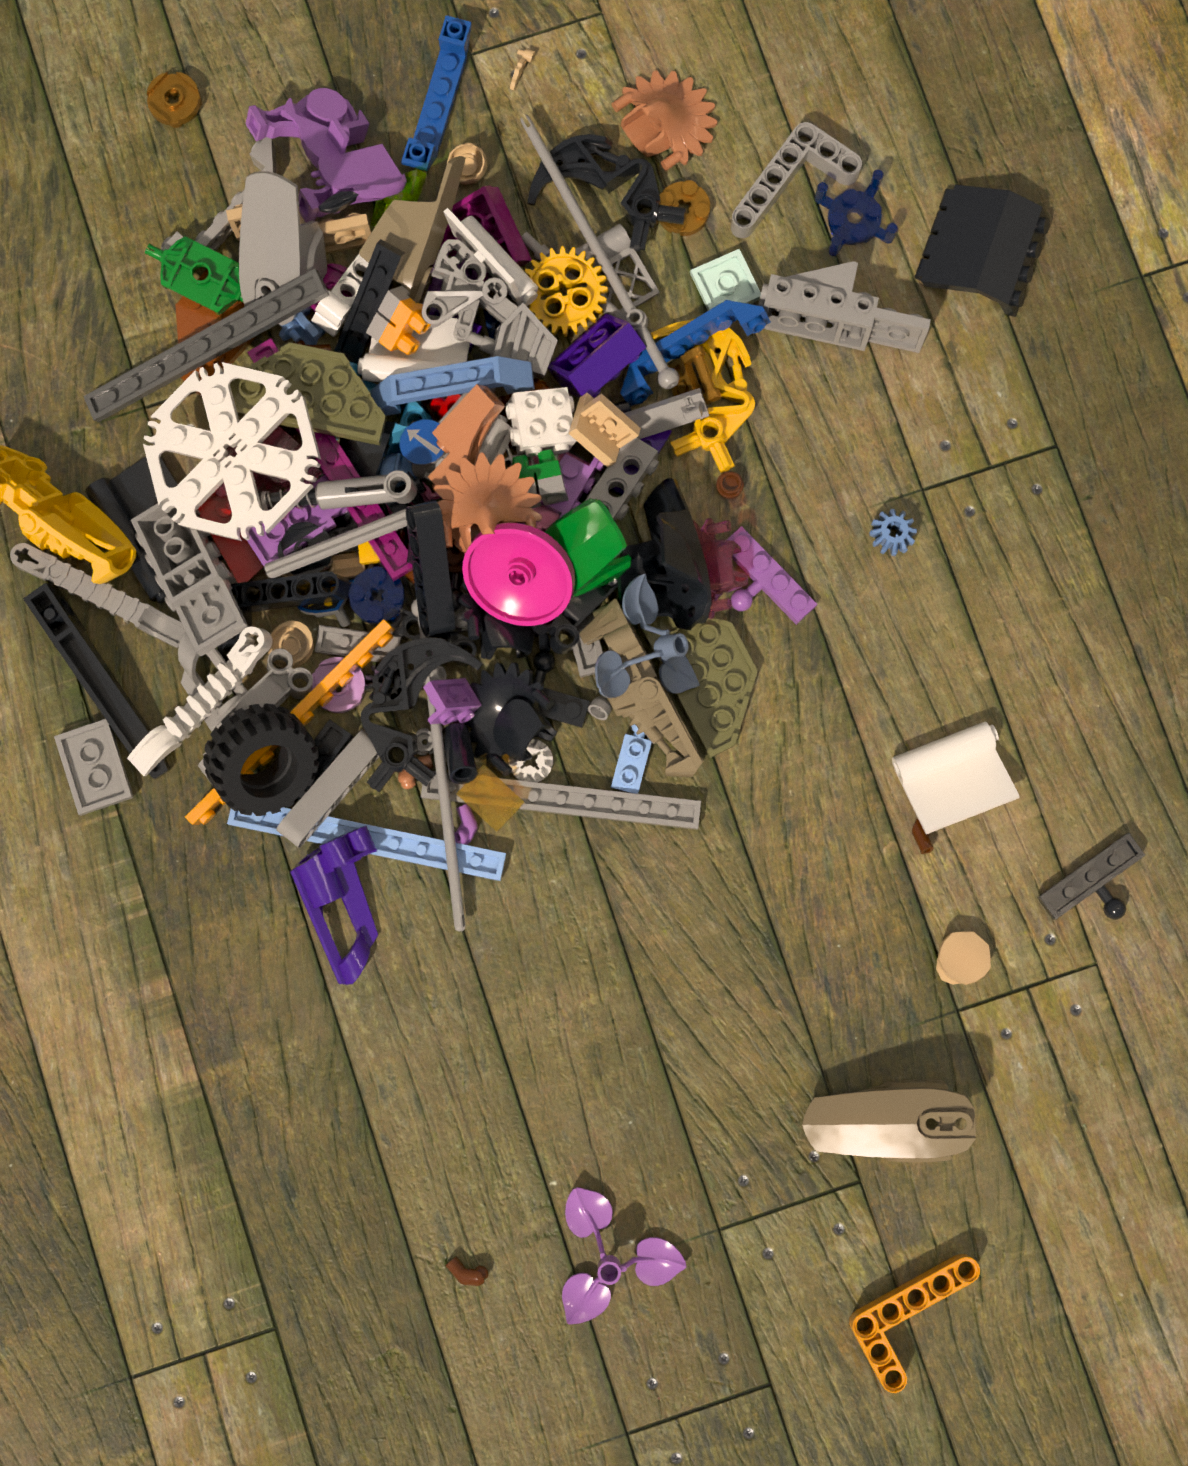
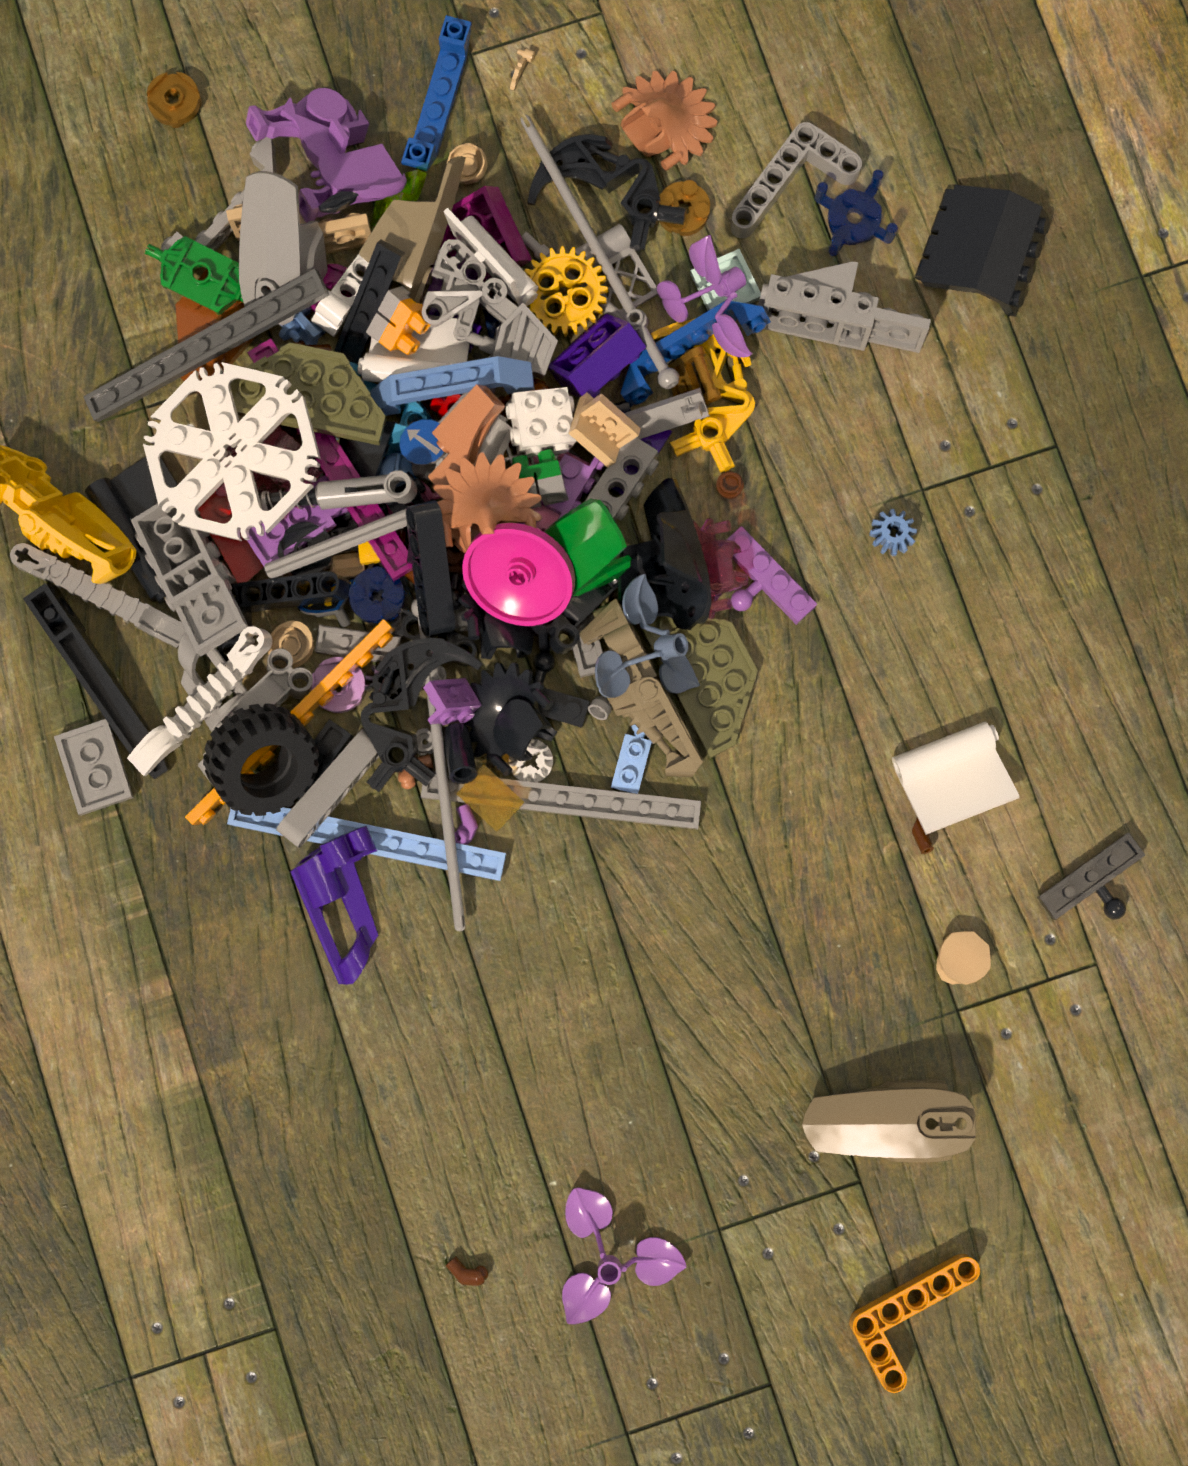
(725, 284): none -> medium lavender plant

